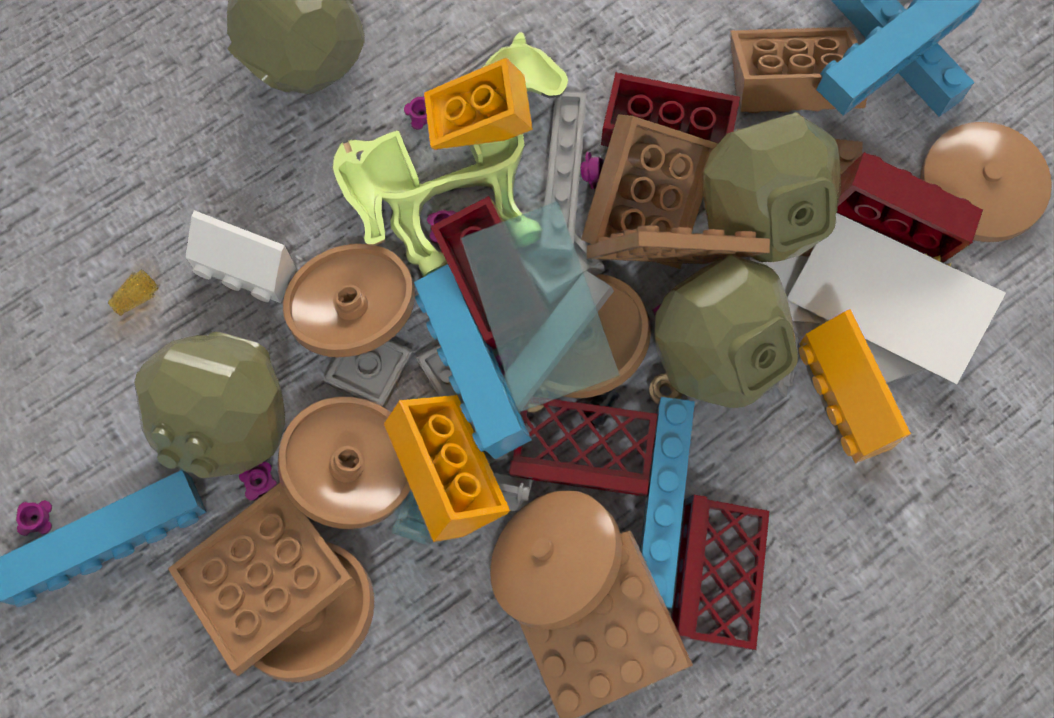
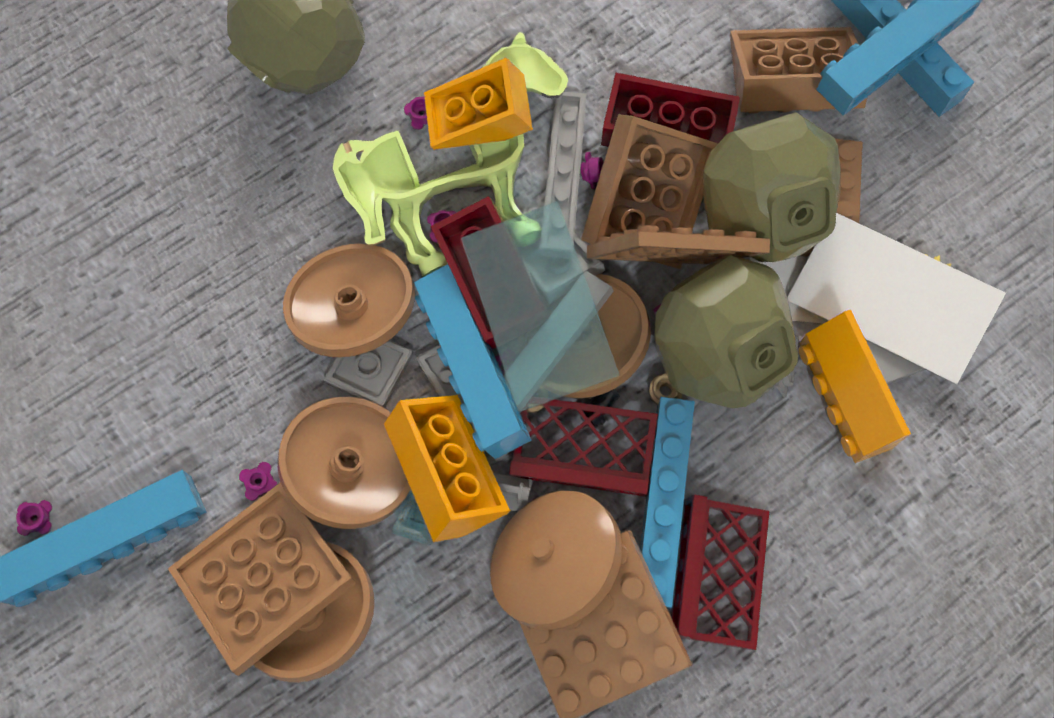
(133, 292): clear yellow cone -> none
(210, 404): olive rock -> none
(239, 258): white slope -> none
(907, 208): dark red brick -> none
(995, 172): medium nougat dish -> none

